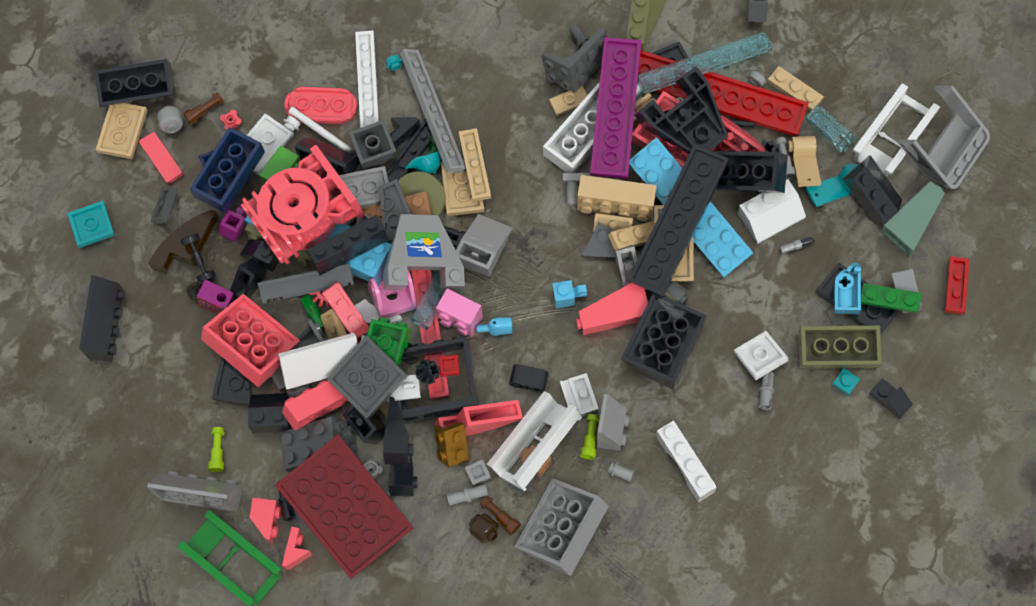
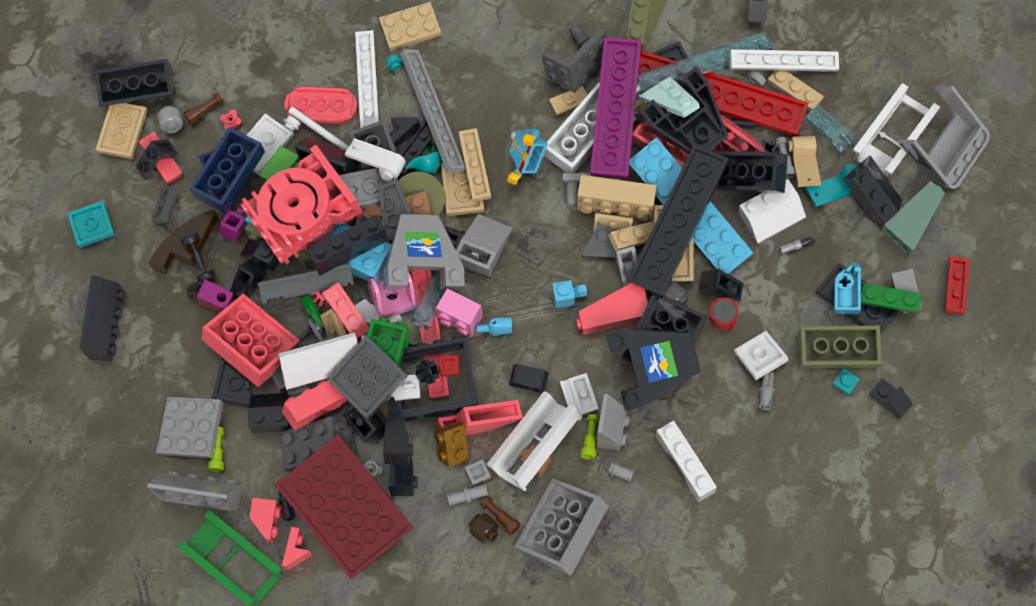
(153, 153): none -> black bracket
(189, 427): none -> light grey plate
(388, 162): none -> white door
(410, 26): none -> tan plate
(526, 152): none -> medium azure torso
(659, 361): none -> black wedge
(672, 97): none -> light aqua wing
(720, 285): none -> black slope
(723, 313): none -> piece
(784, 60): none -> white plate

